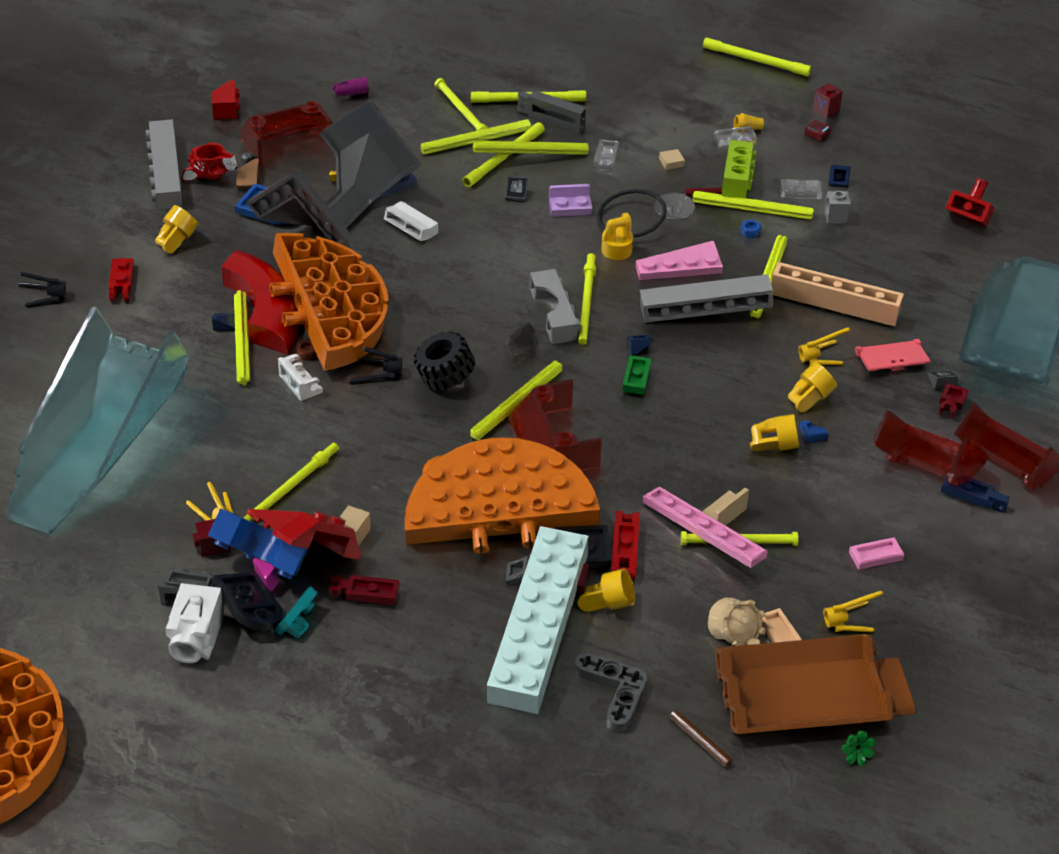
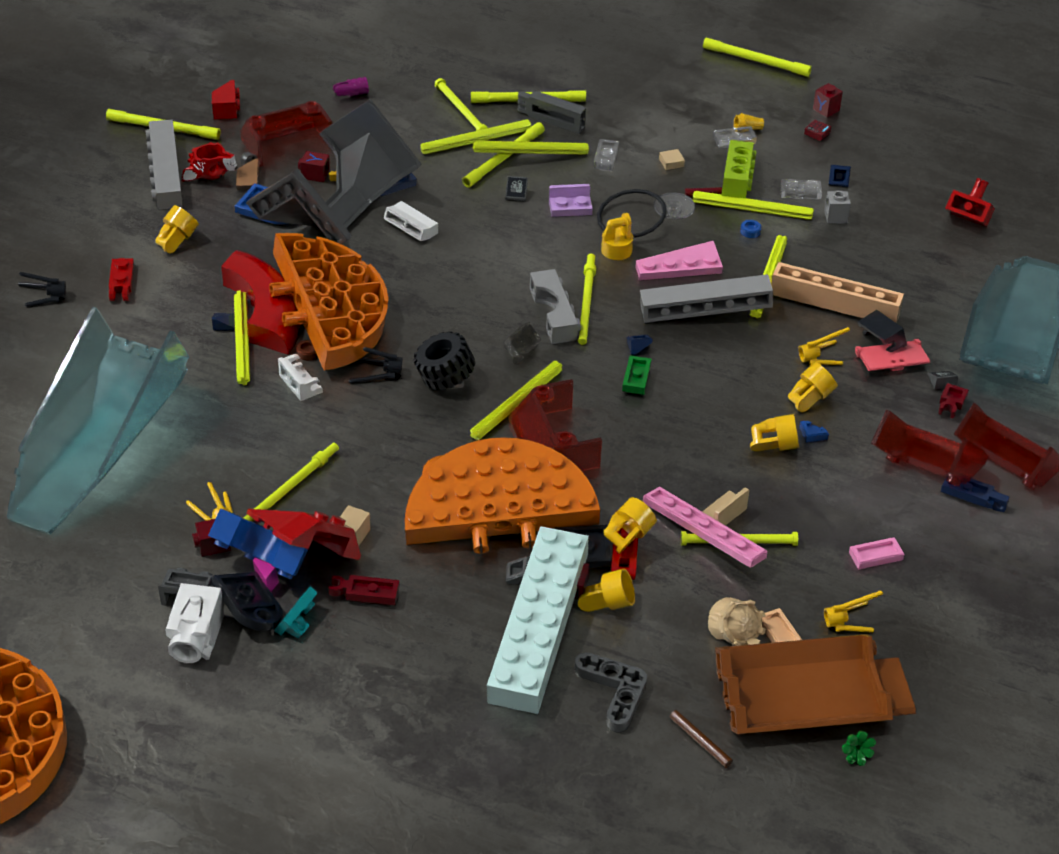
(202, 131): none -> neon yellow piece
(314, 166): none -> dark red brick
(634, 518): none -> yellow piece
(884, 329): none -> black hinge

